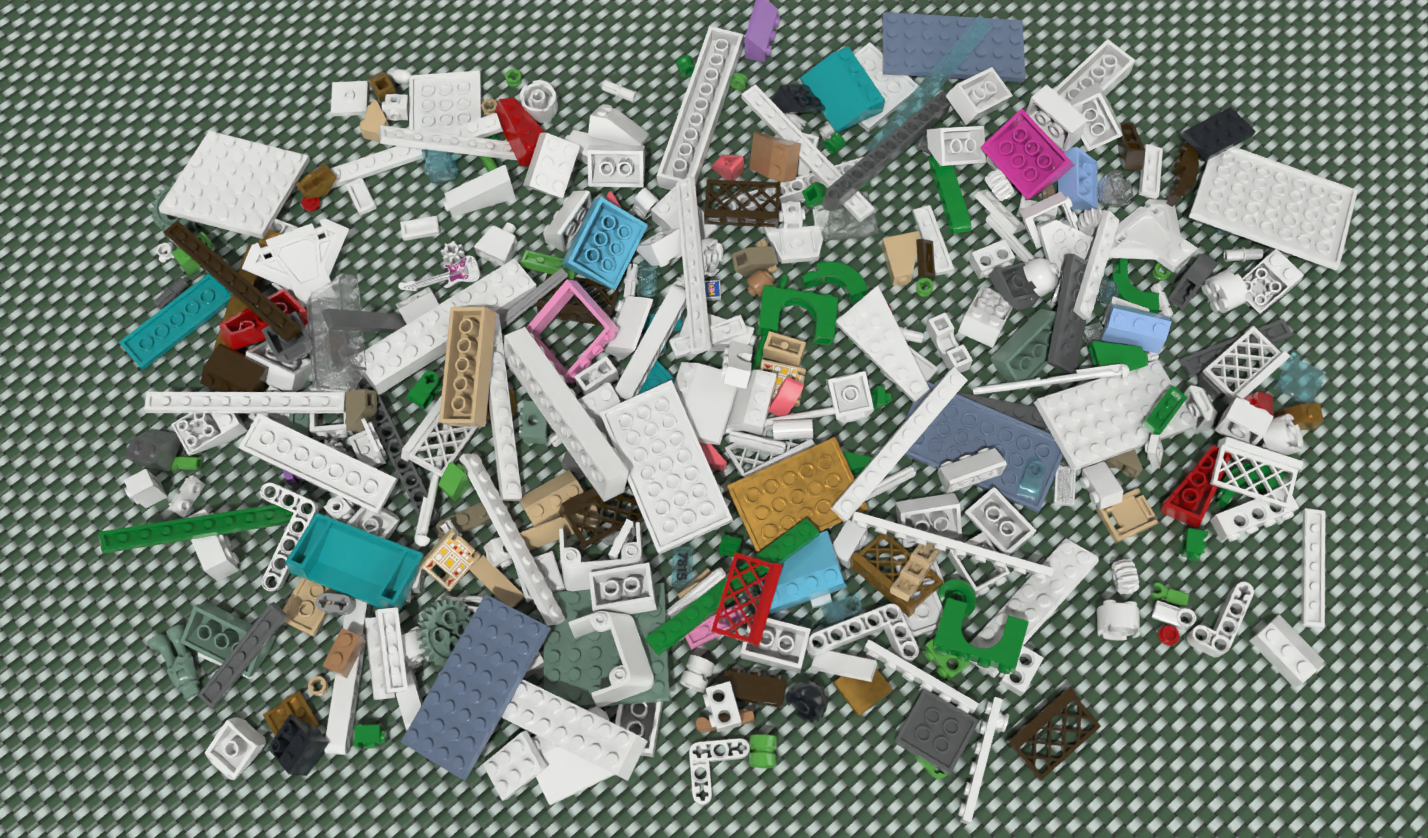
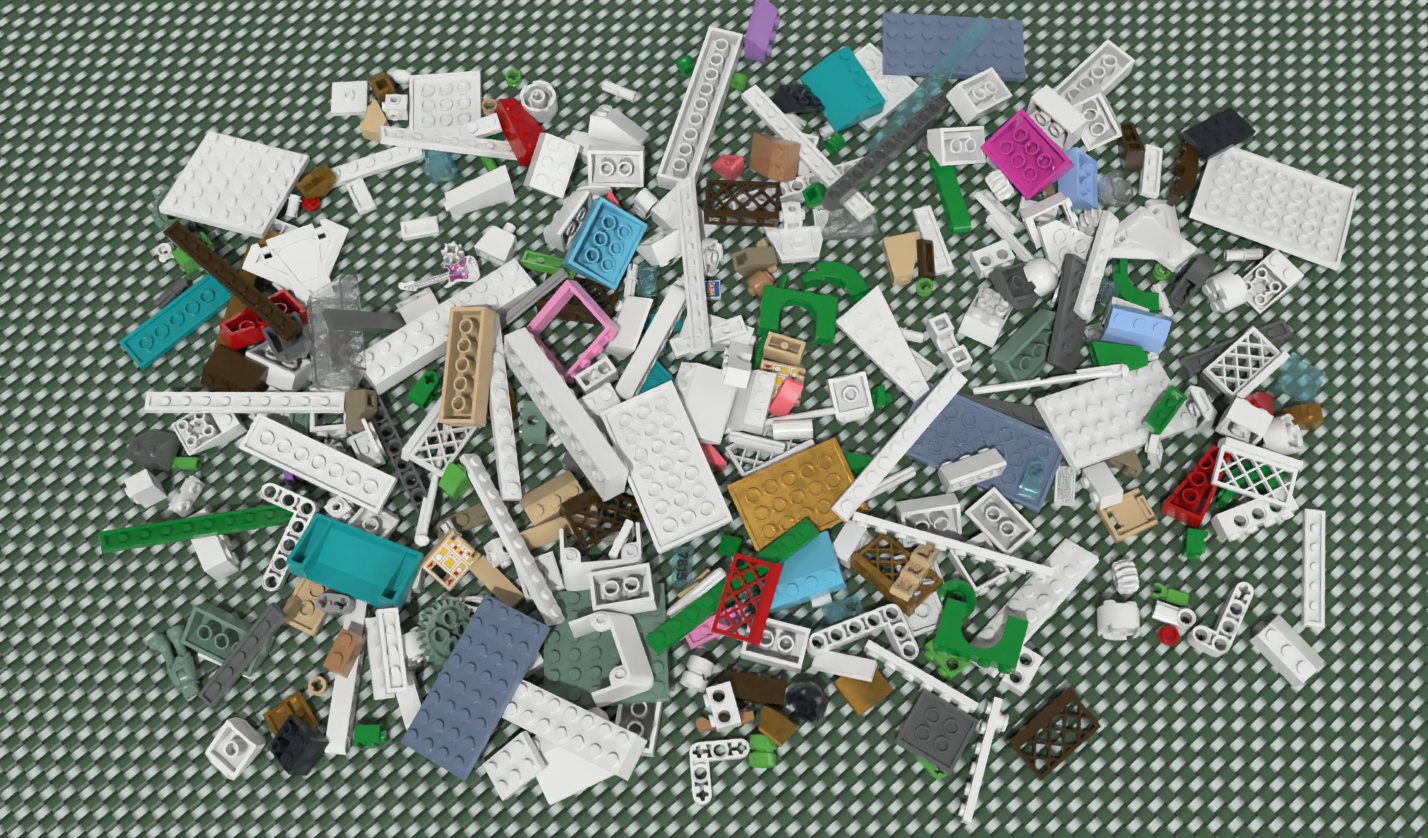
(293, 205): none -> white pin
(596, 190): none -> white dish
(776, 725): none -> pearl gold slope

